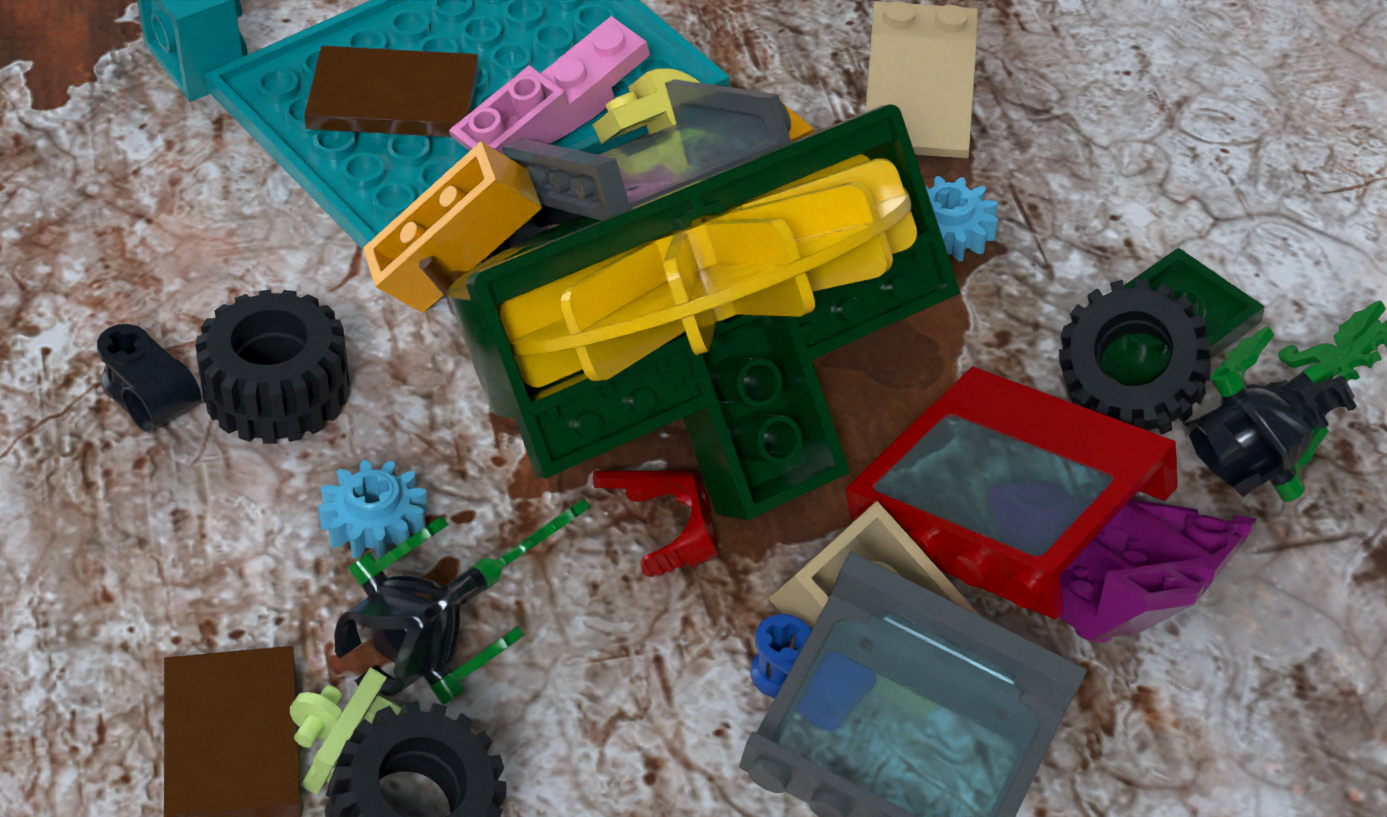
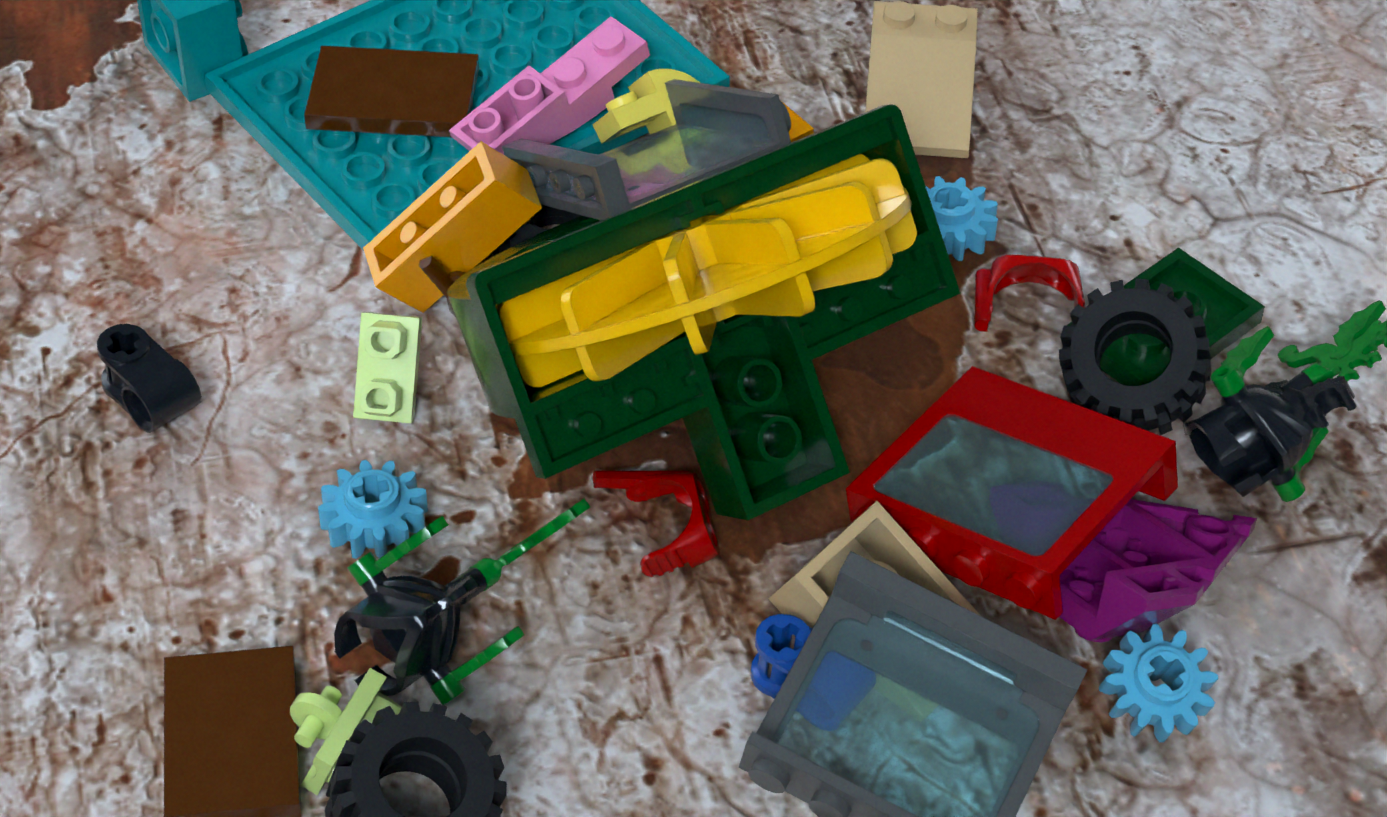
(273, 366): black tyre -> none
(387, 367): none -> yellowish green hips
(1016, 269): none -> red helmet
(1169, 703): none -> medium azure gear

